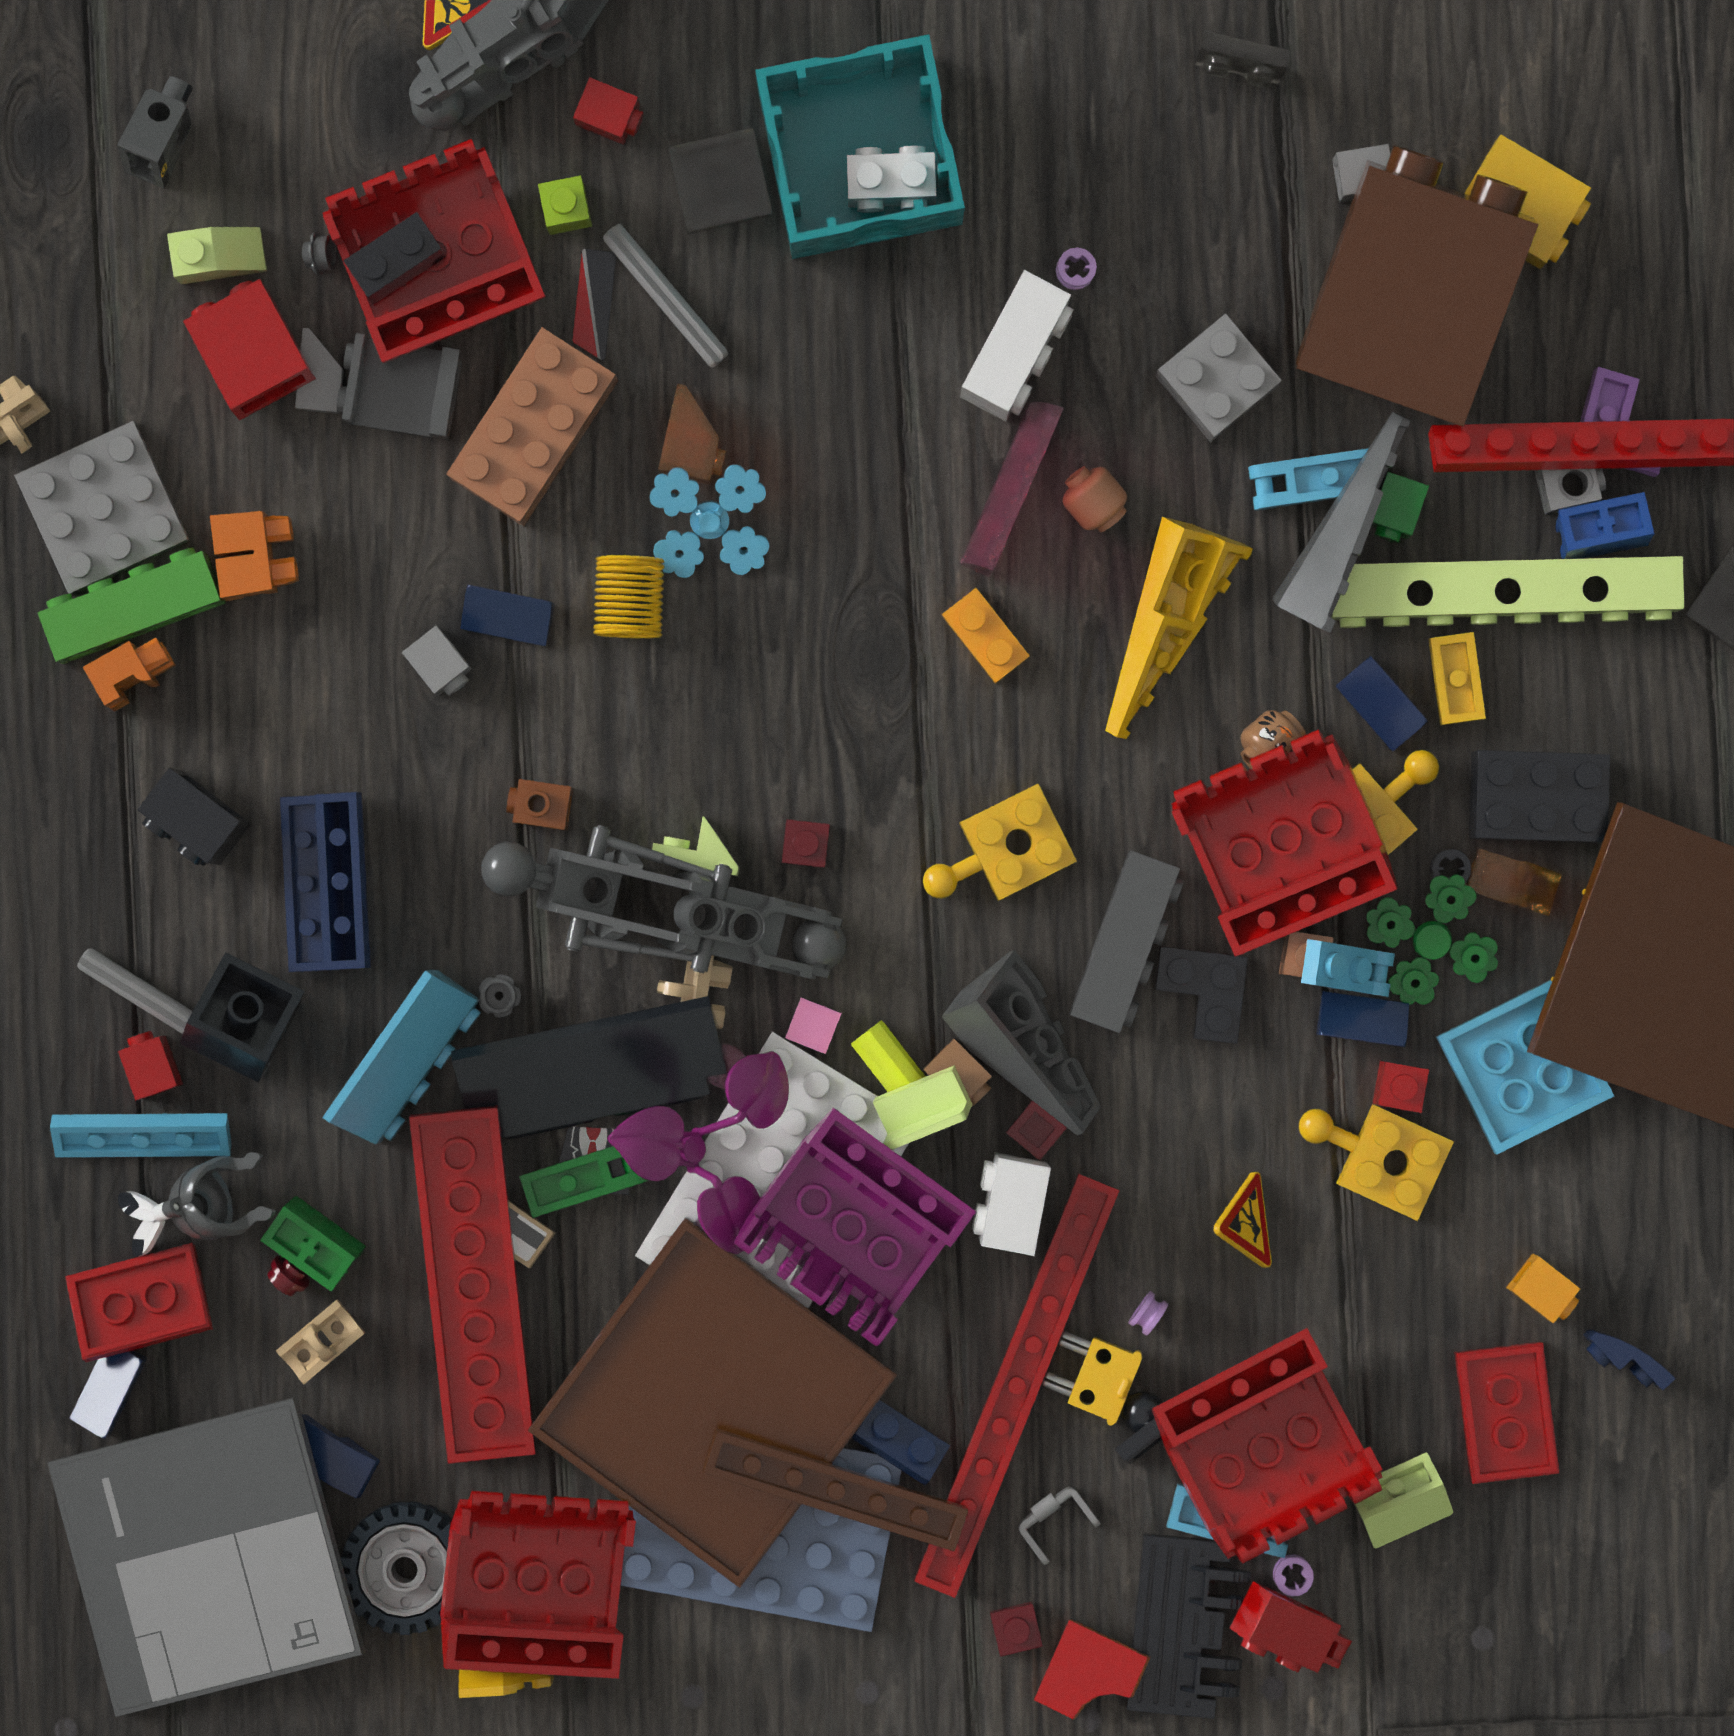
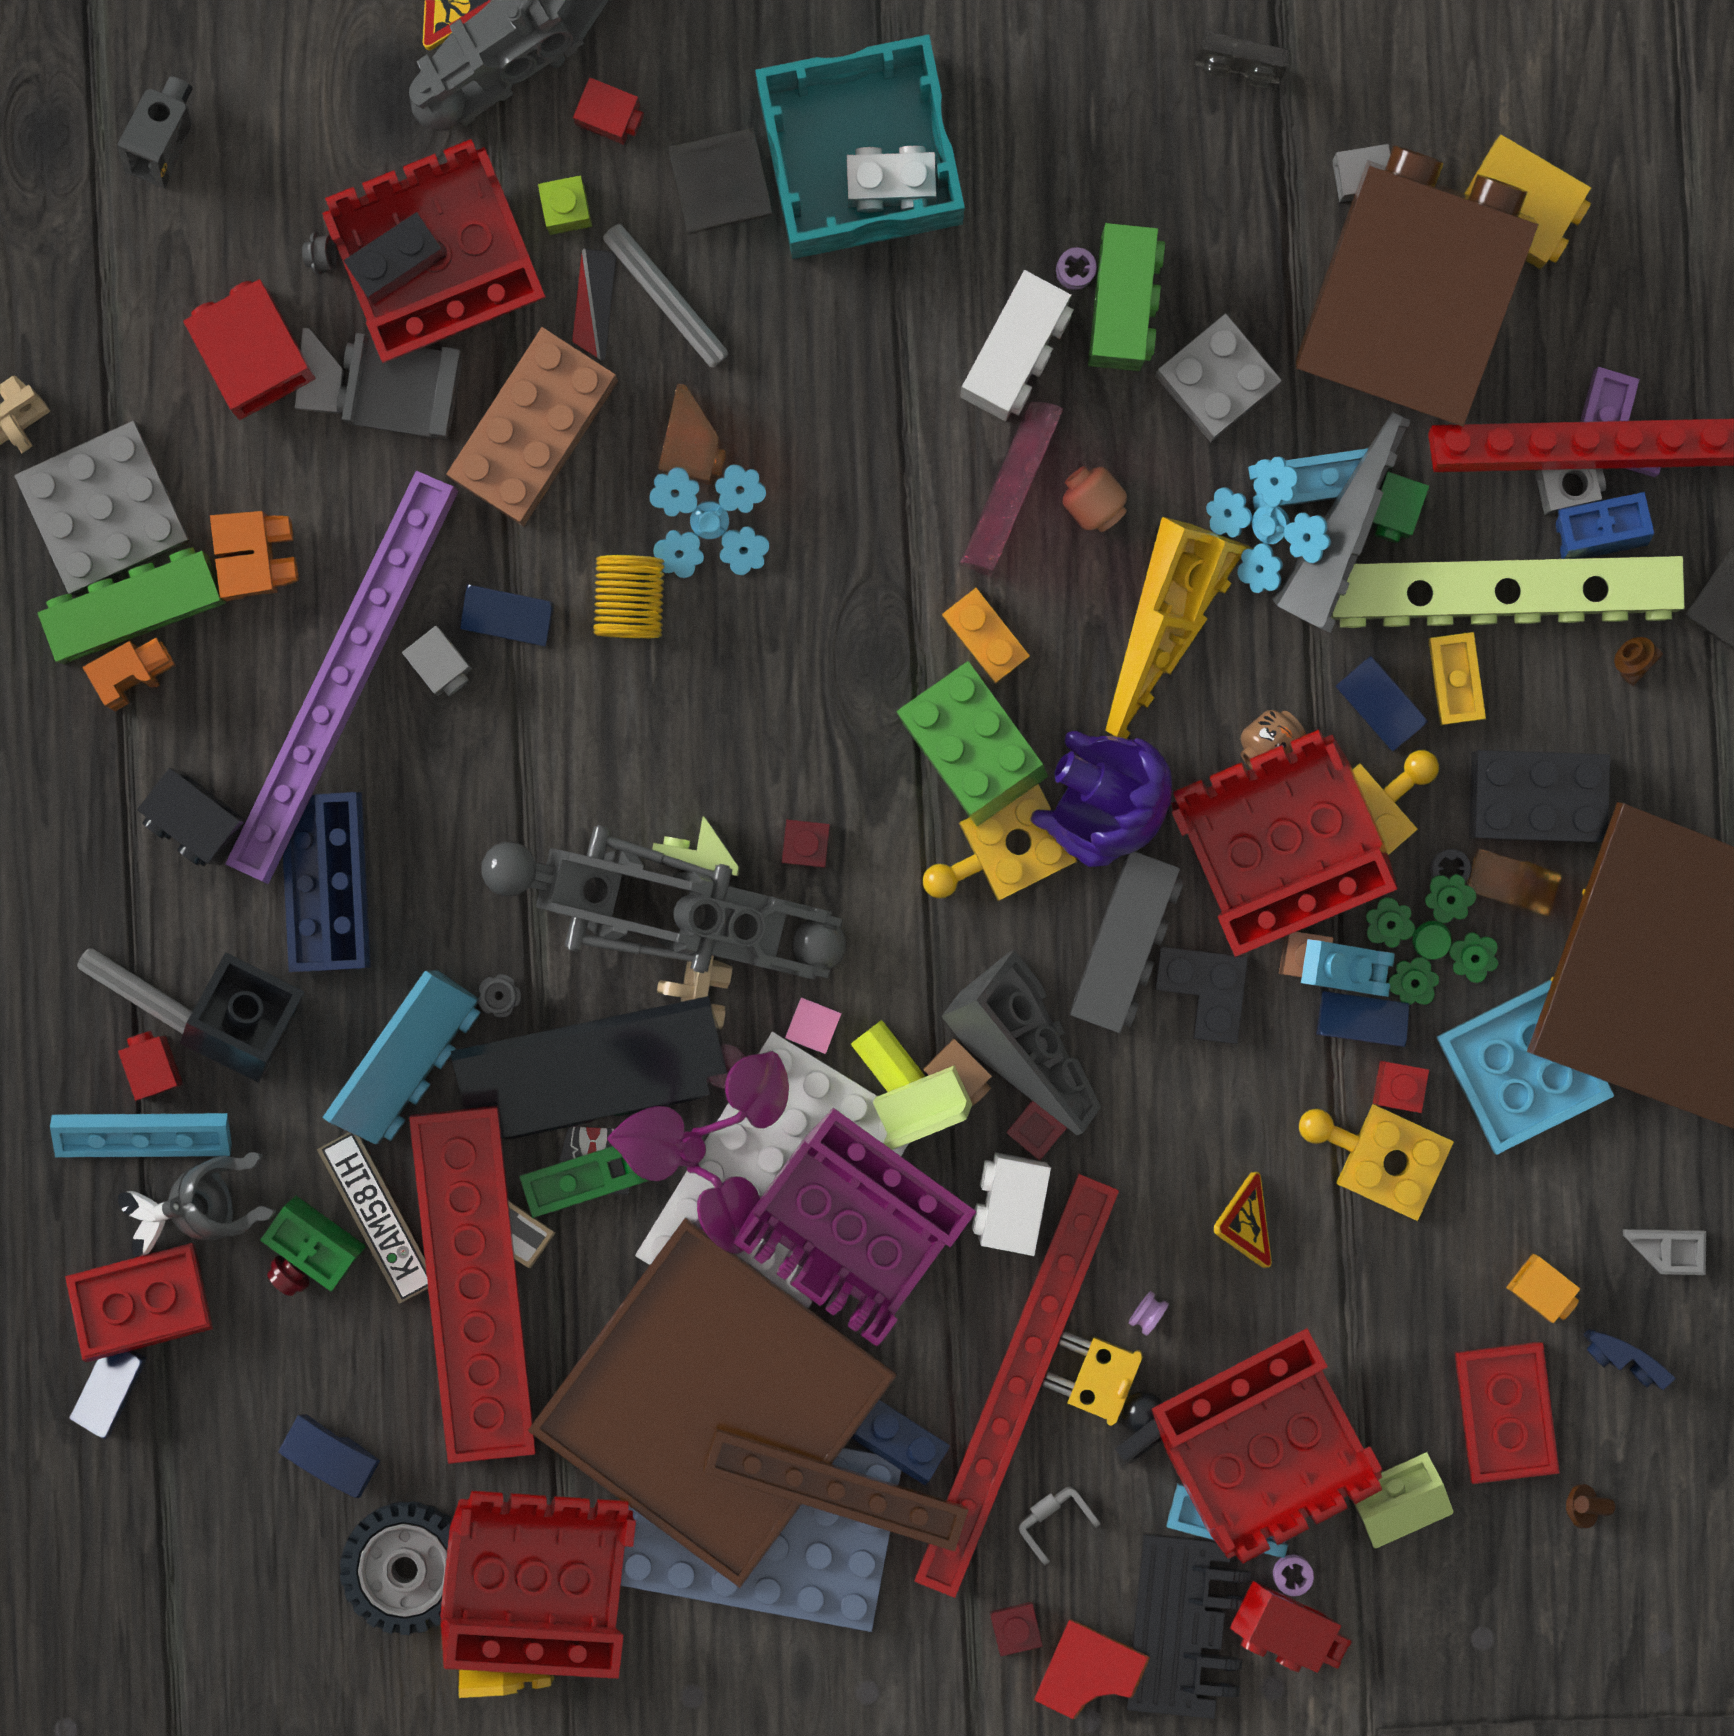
(206, 1557): tile -> none
(216, 253): yellowish green slope -> none
(305, 1350): tan hips -> none
(342, 677): none -> medium lavender plate
(376, 1214): none -> tile
(540, 804): dark orange brick -> none
(972, 743): none -> bright green brick
(1112, 797): none -> dark purple piece
(1125, 297): none -> bright green brick
(1269, 524): none -> medium azure plant
(1585, 1506): none -> reddish brown plate
(1636, 658): none -> reddish brown plate
(1671, 1250): none -> light grey tile

